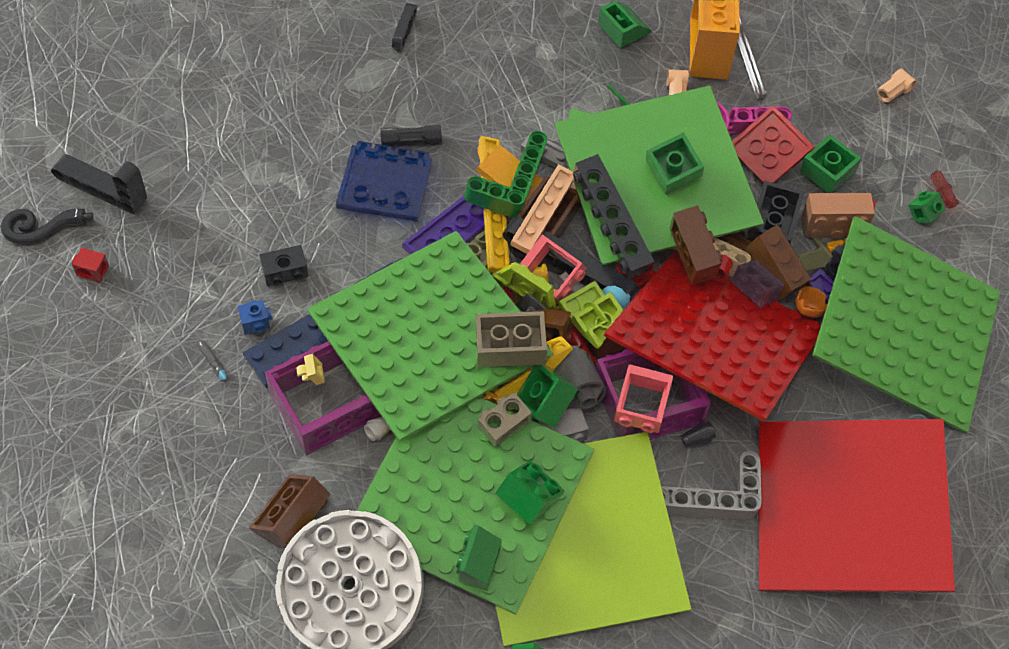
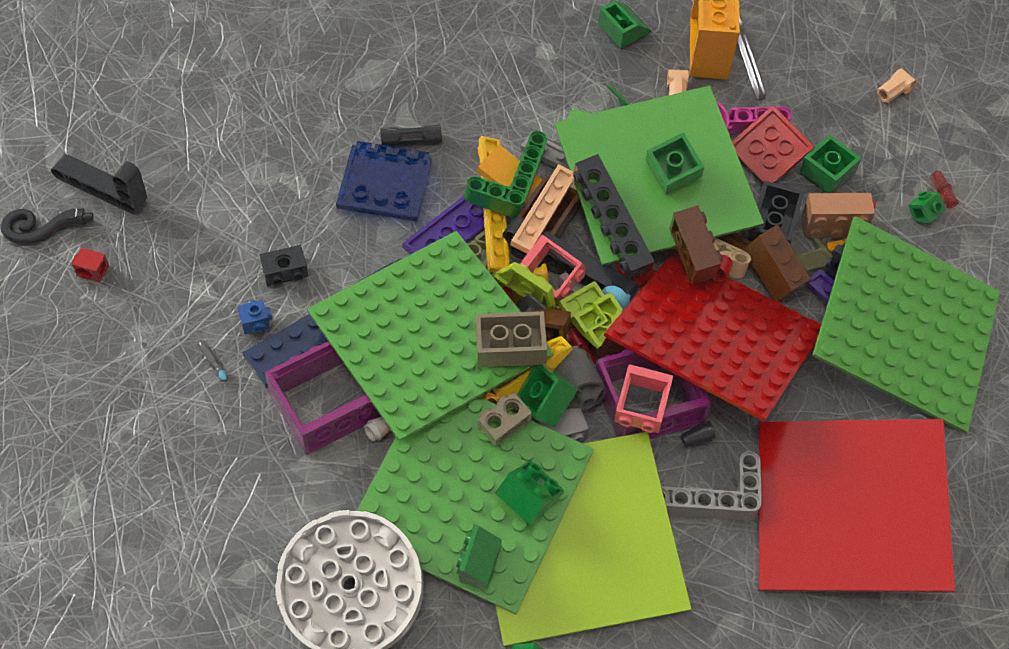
(290, 509): reddish brown slope -> none
(311, 370): light yellow tile -> none
(404, 26): black beam -> none
(757, 283): brick -> none
(811, 302): orange hair -> none

